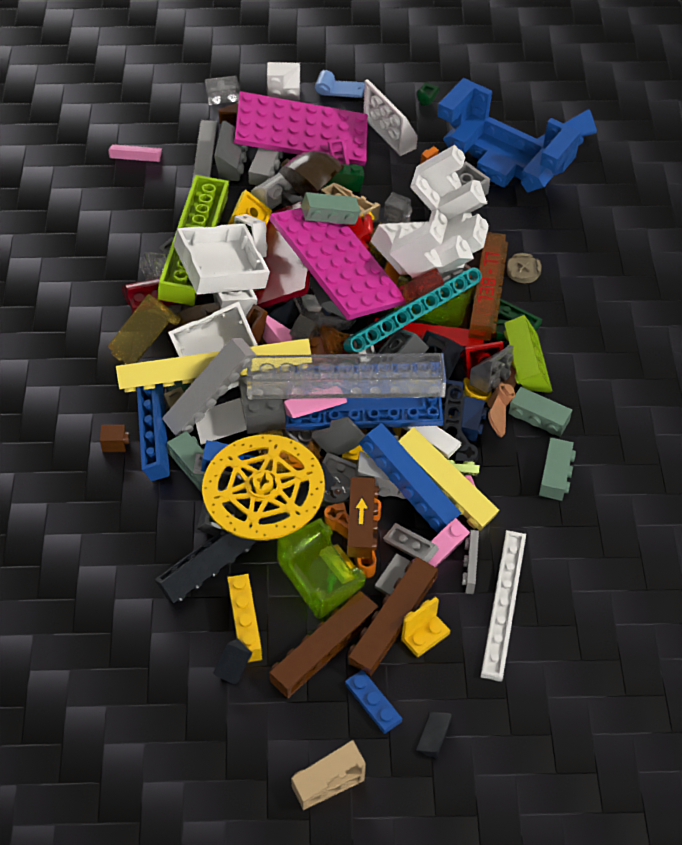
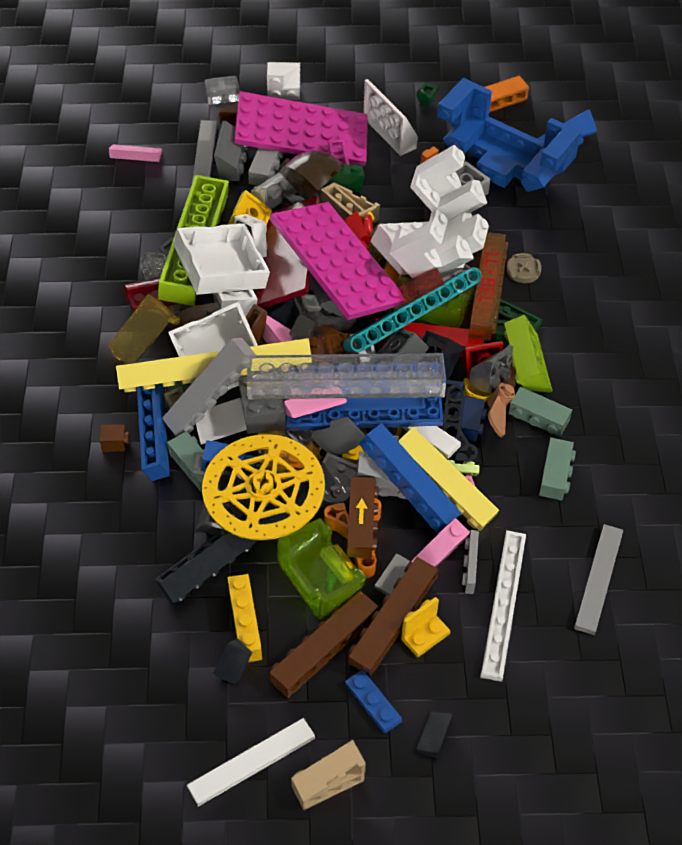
(250, 762): none -> white tile
(328, 86): medium blue door -> none
(330, 208): sand green brick -> none
(397, 209): clear brick -> none
(410, 543): light grey plate -> none
(508, 92): none -> orange brick
(598, 580): none -> light grey tile

